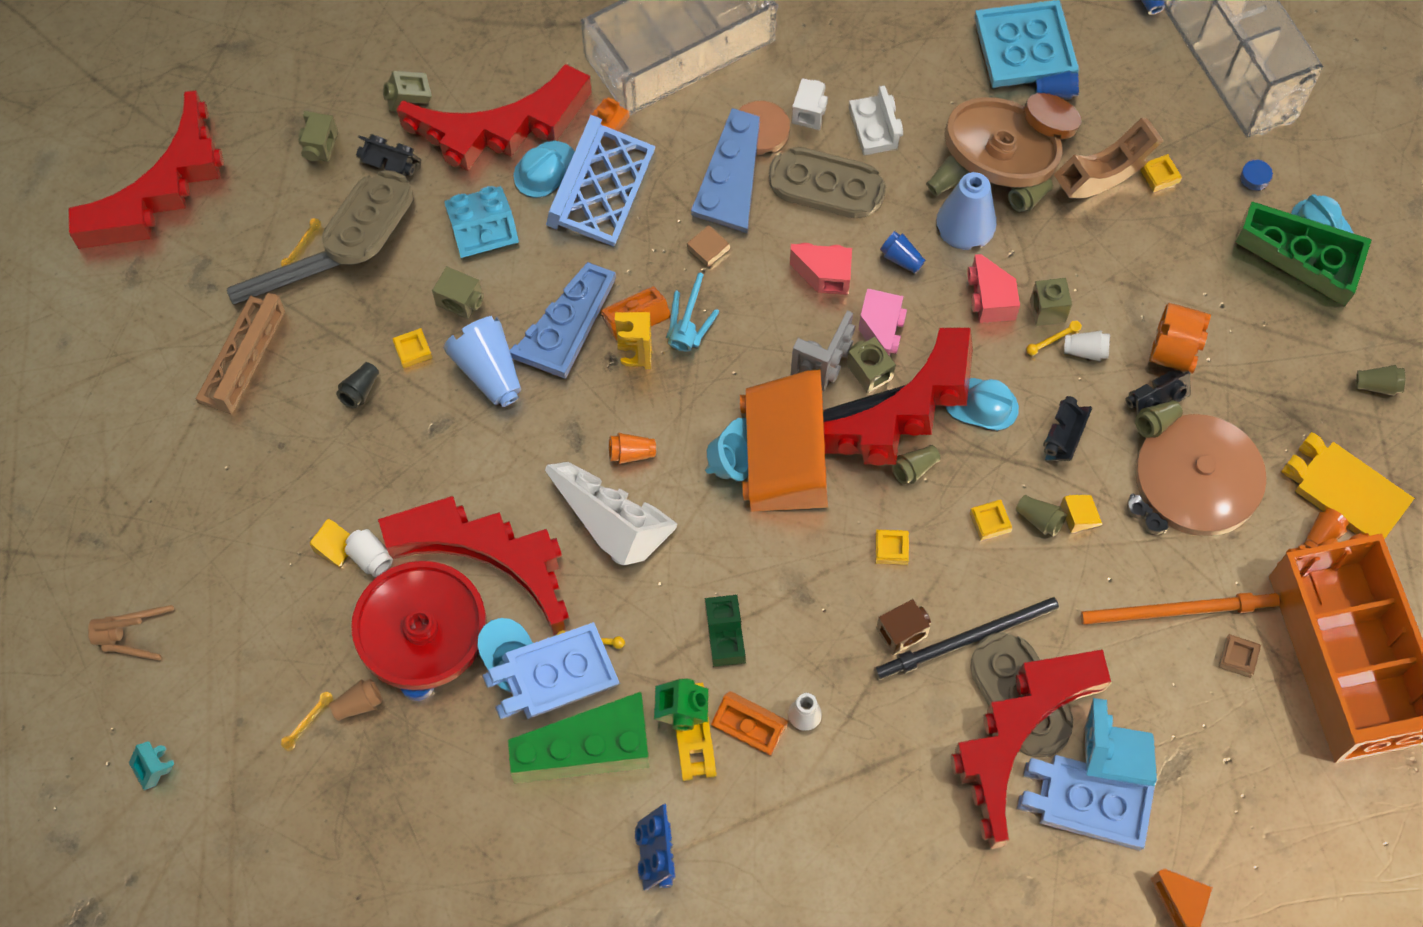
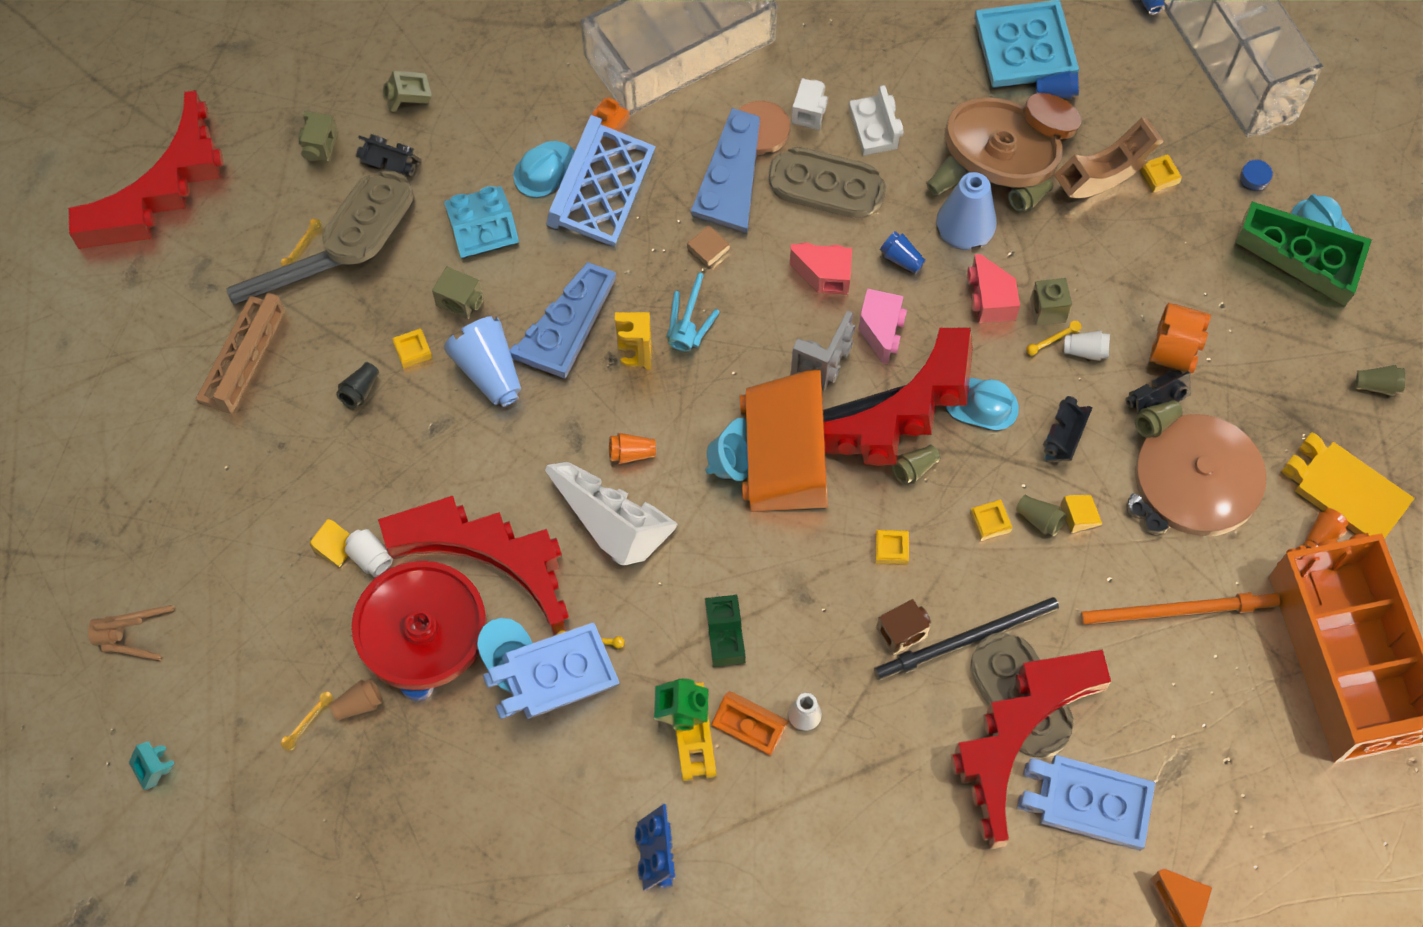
(504, 128): red arch -> none
(585, 744): green wedge -> none
(645, 301): orange slope -> none
(870, 375): olive brick -> none
(1117, 751): medium azure bracket -> none
(1239, 656): medium nougat tile -> none

